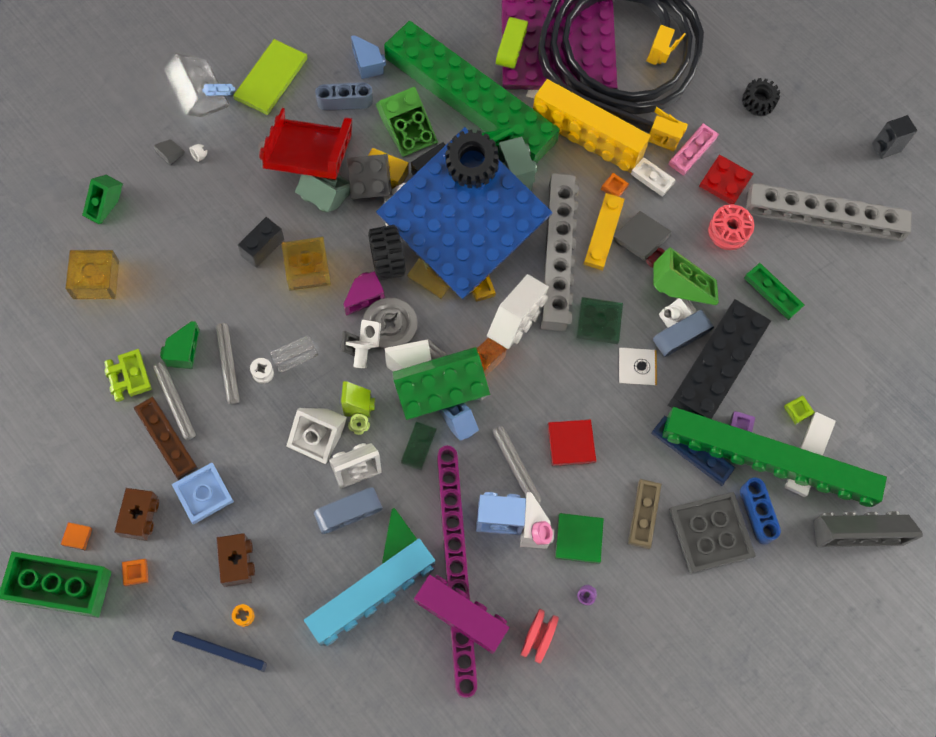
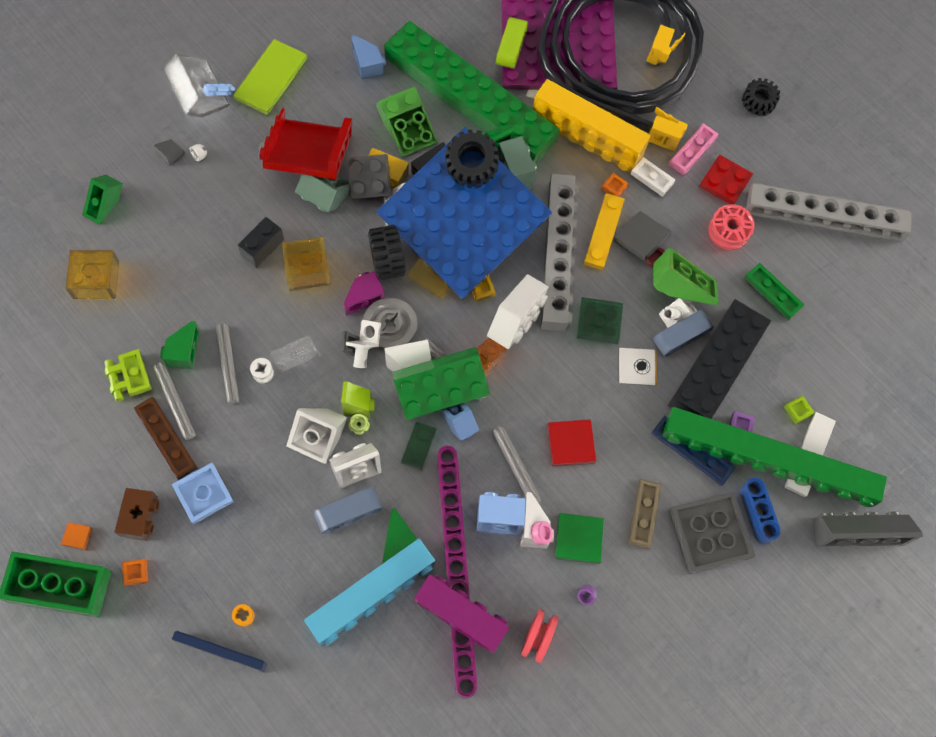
(228, 548): reddish brown brick -> none
(335, 92): sand blue beam -> none
(894, 136): black brick -> none

